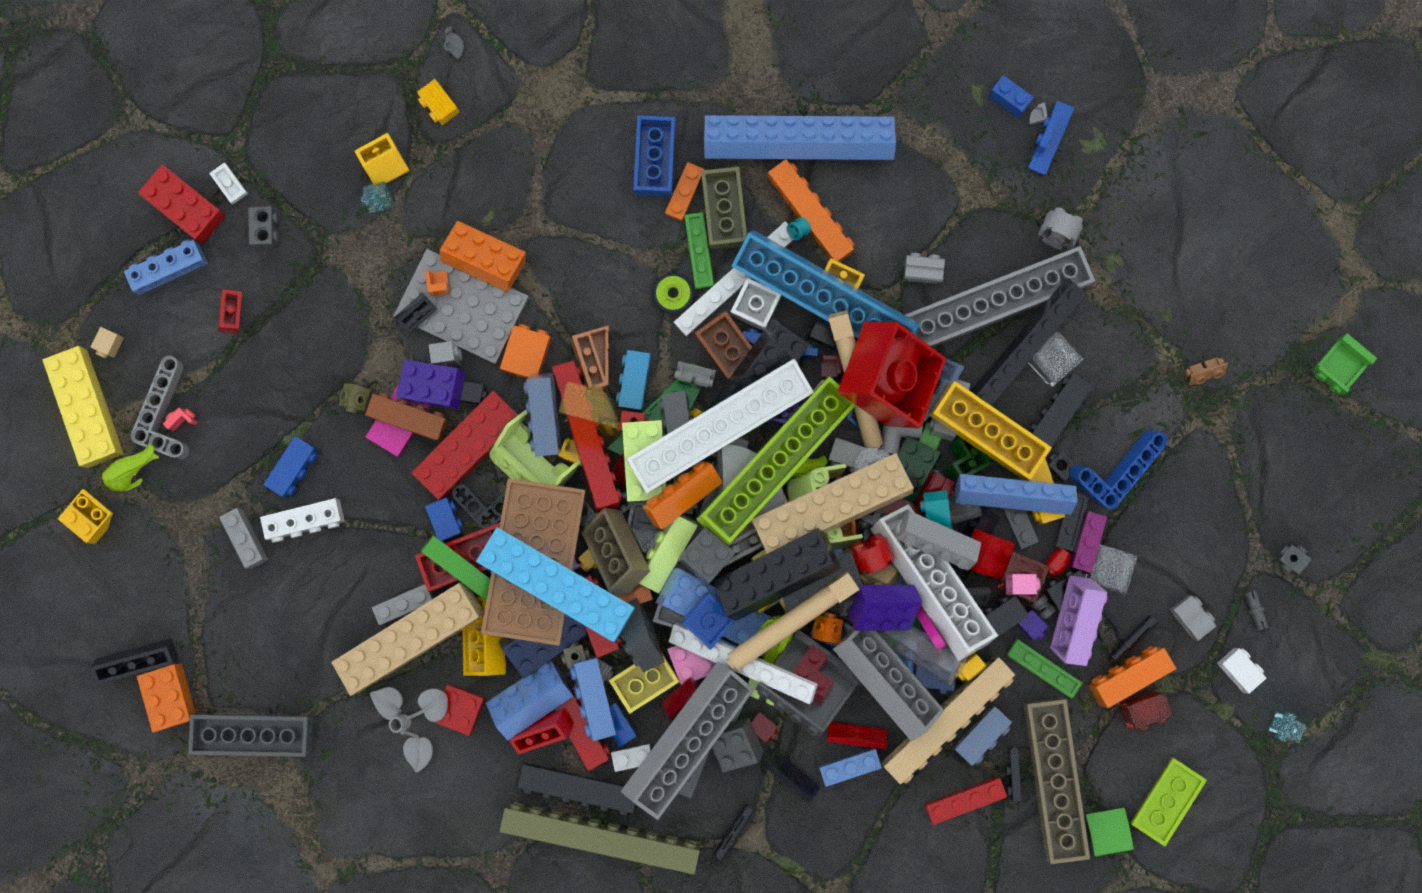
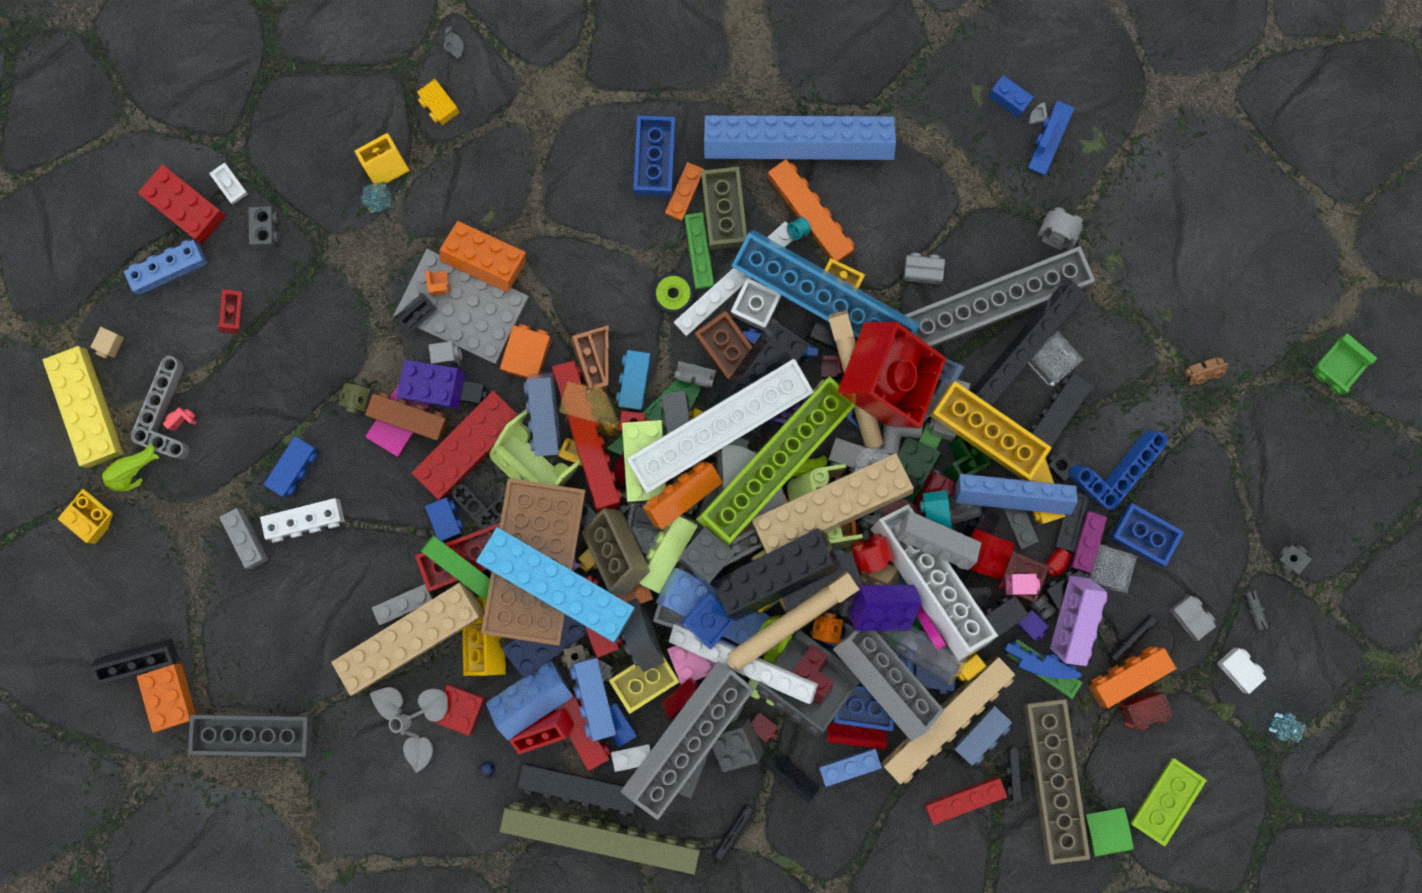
(487, 768): none -> dark blue hinge
(863, 711): none -> blue brick
(1048, 665): none -> blue slope
(1146, 535): none -> blue brick

